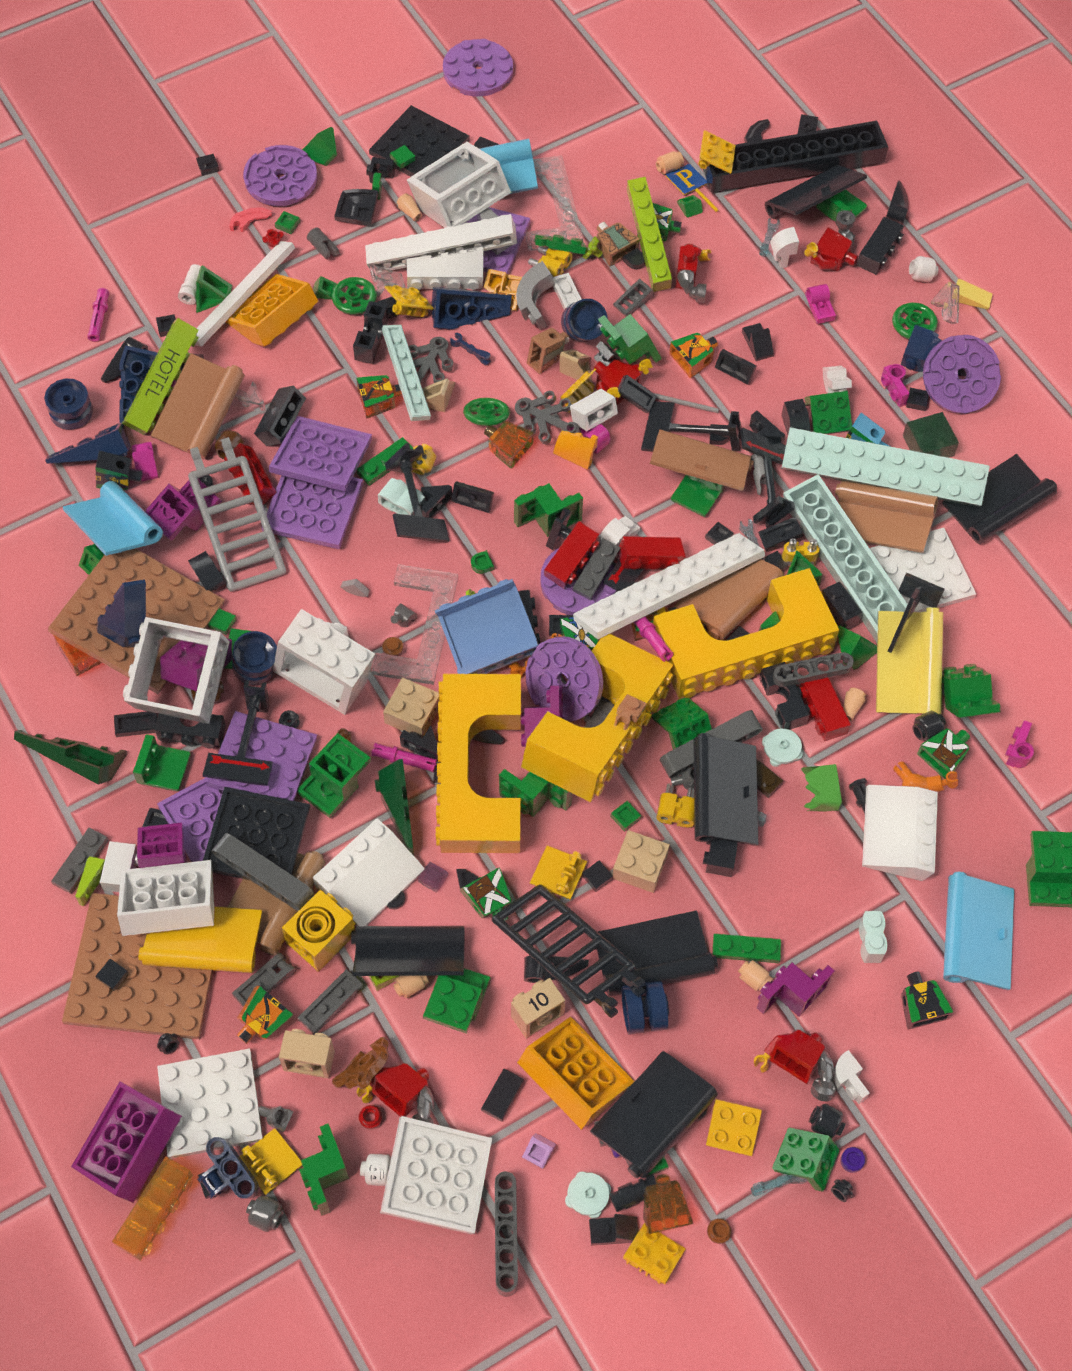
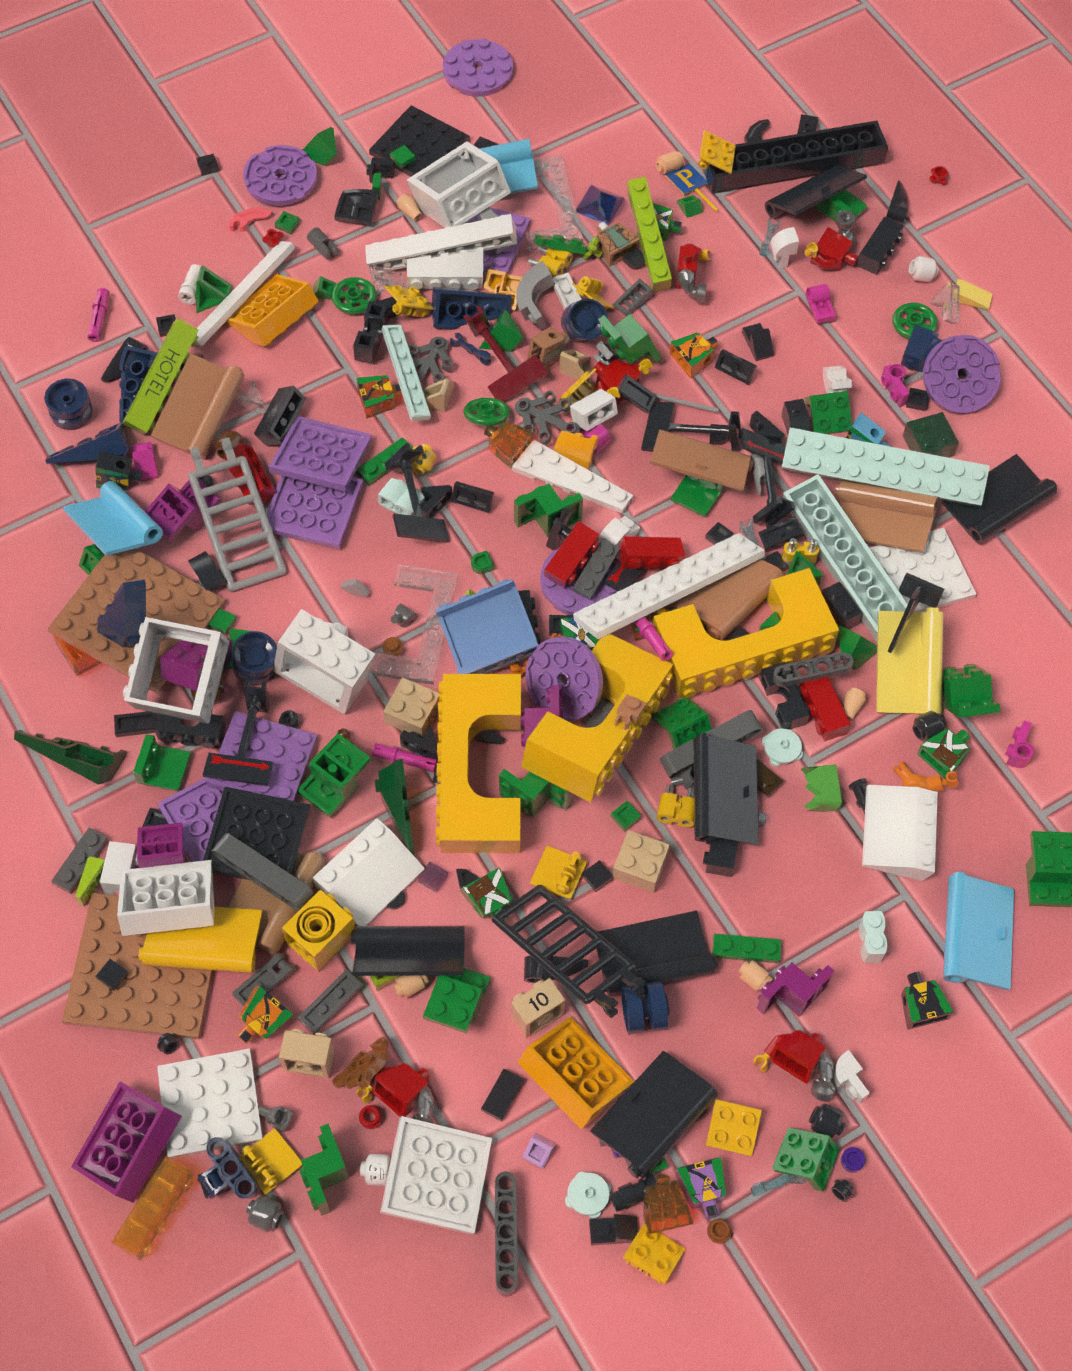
(504, 333): none -> green slope
(516, 378): none -> dark red piece
(560, 471): none -> white wing
(591, 288): none -> yellow hinge
(599, 204): none -> clear blue slope
(703, 1185): none -> torso
(939, 175): none -> red plate

